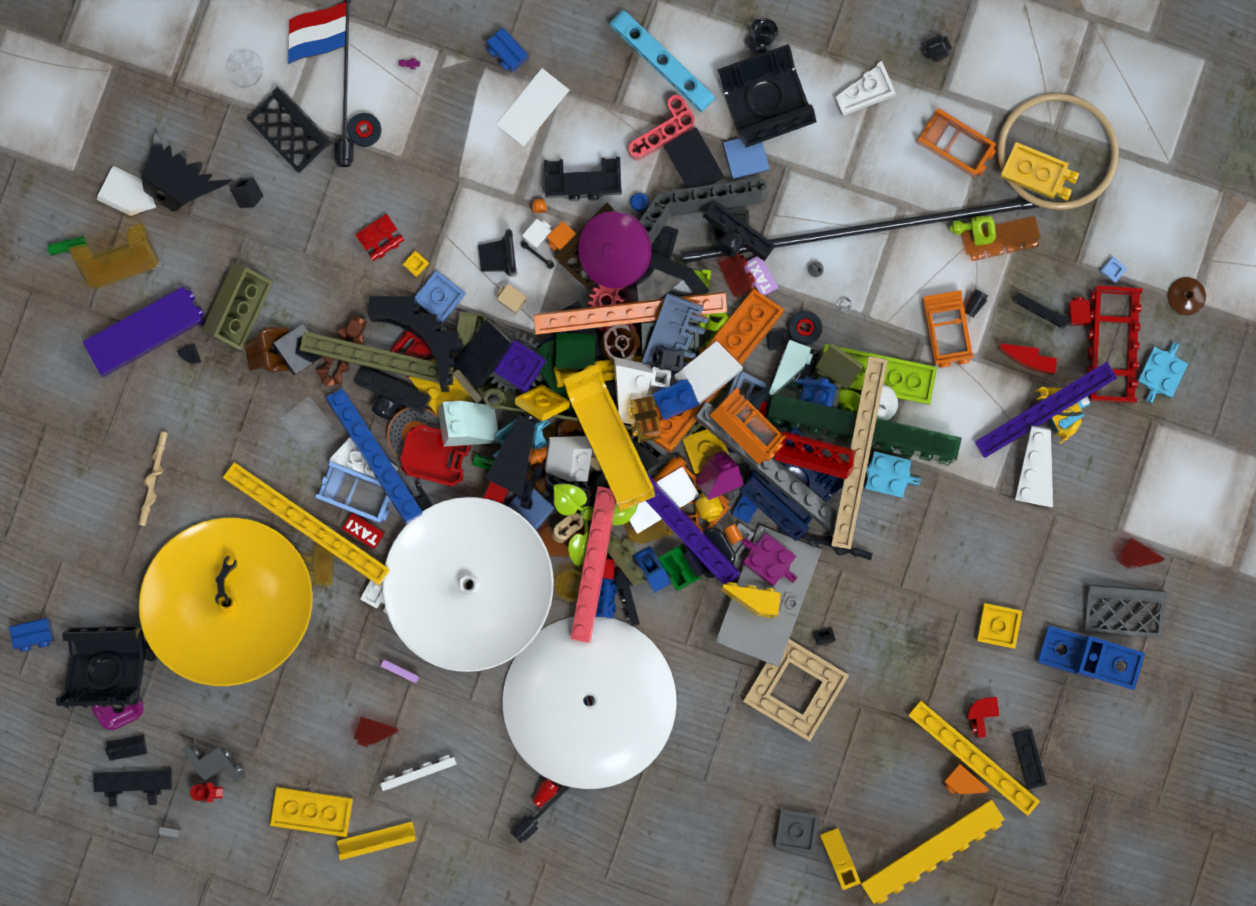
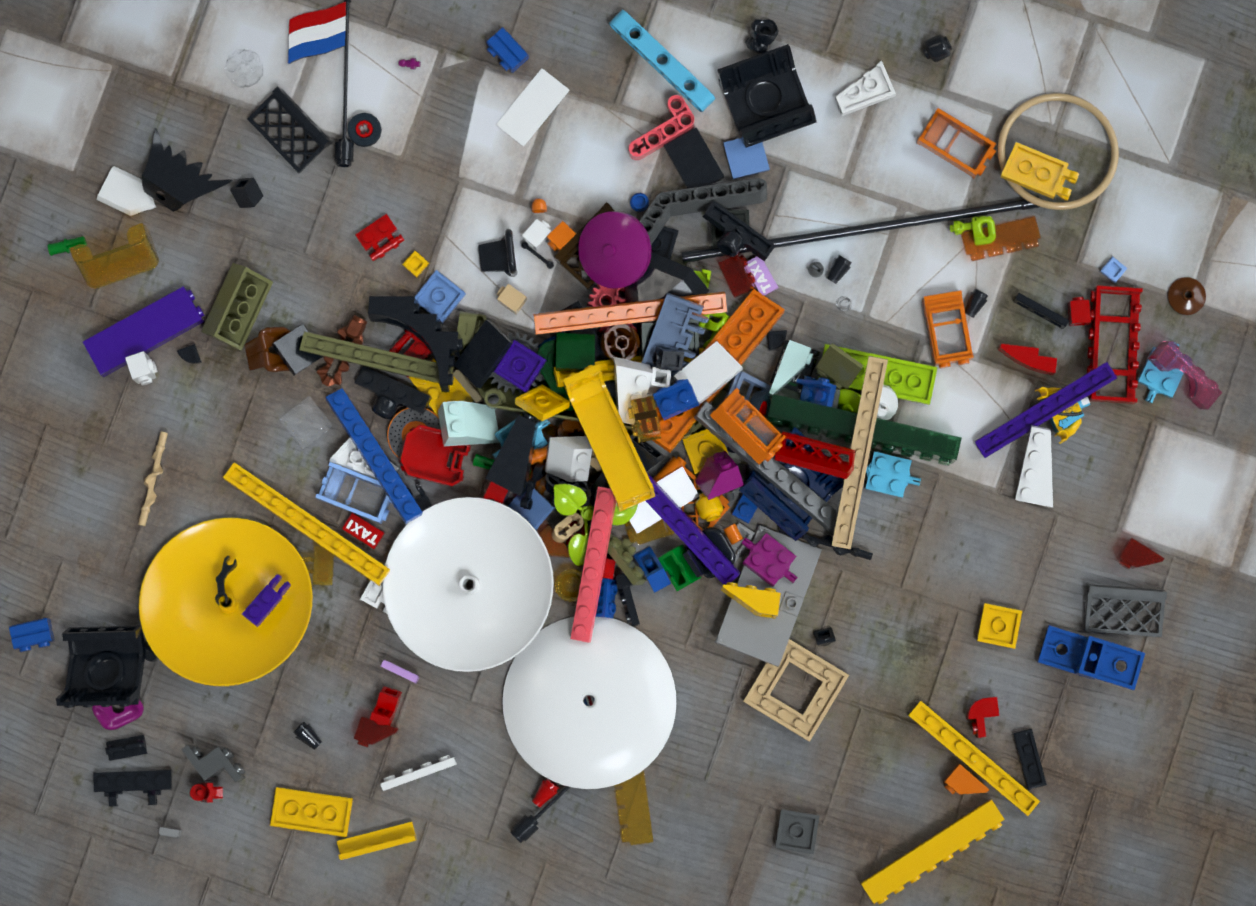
(141, 368): none -> white brick
(265, 601): none -> dark purple hinge
(307, 735): none -> black cone
(386, 706): none -> red brick
(582, 184): black bracket -> none
(636, 811): none -> clear yellow windscreen
(807, 318): black bush -> none
(839, 269): none -> black cone
(840, 859): yellow slope -> none
(1201, 389): none -> clear pink arch

